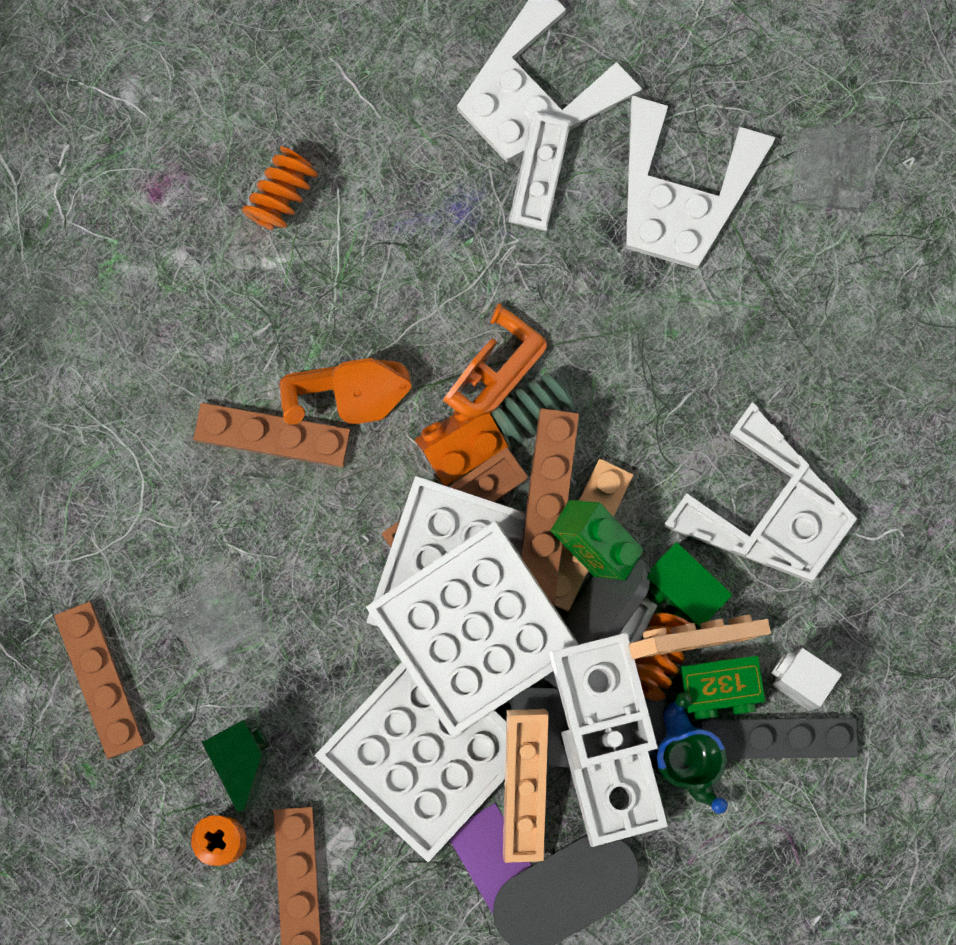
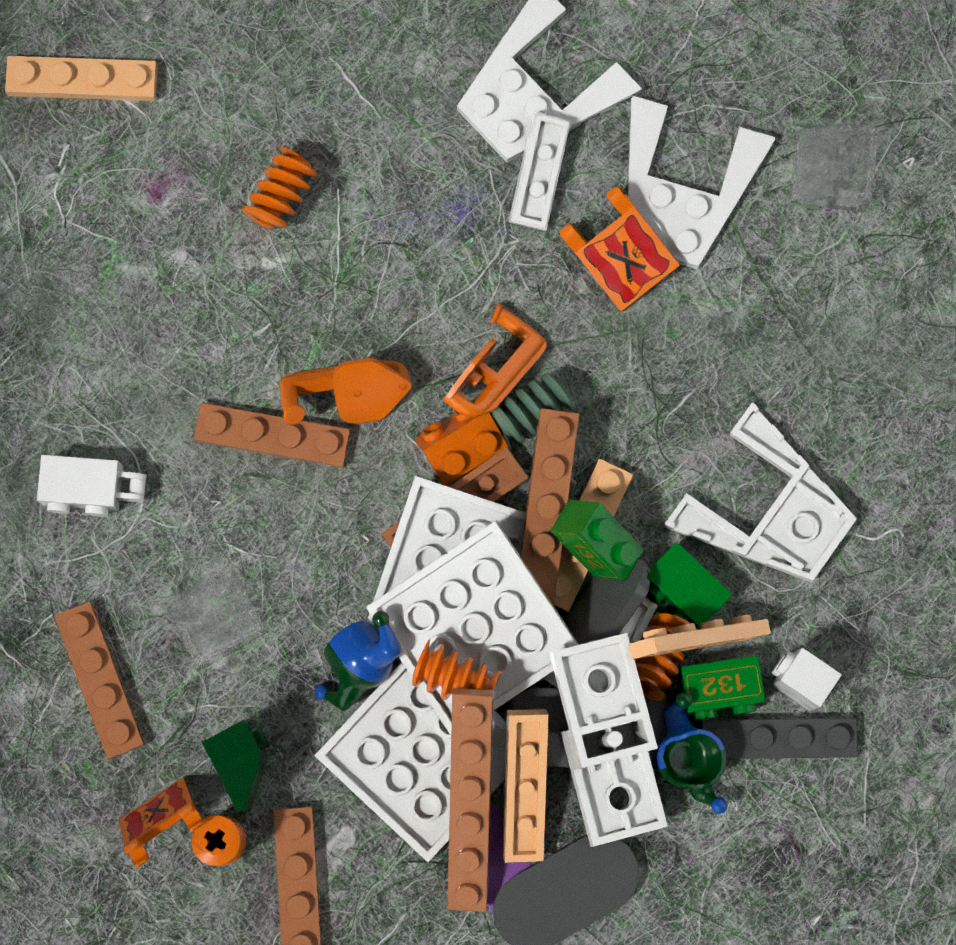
(81, 78): none -> light nougat plate
(86, 485): none -> white brick
(157, 816): none -> orange flag
(359, 659): none -> blue piece
(450, 674): none -> orange piece
(470, 799): none -> nougat plate
(625, 255): none -> flag

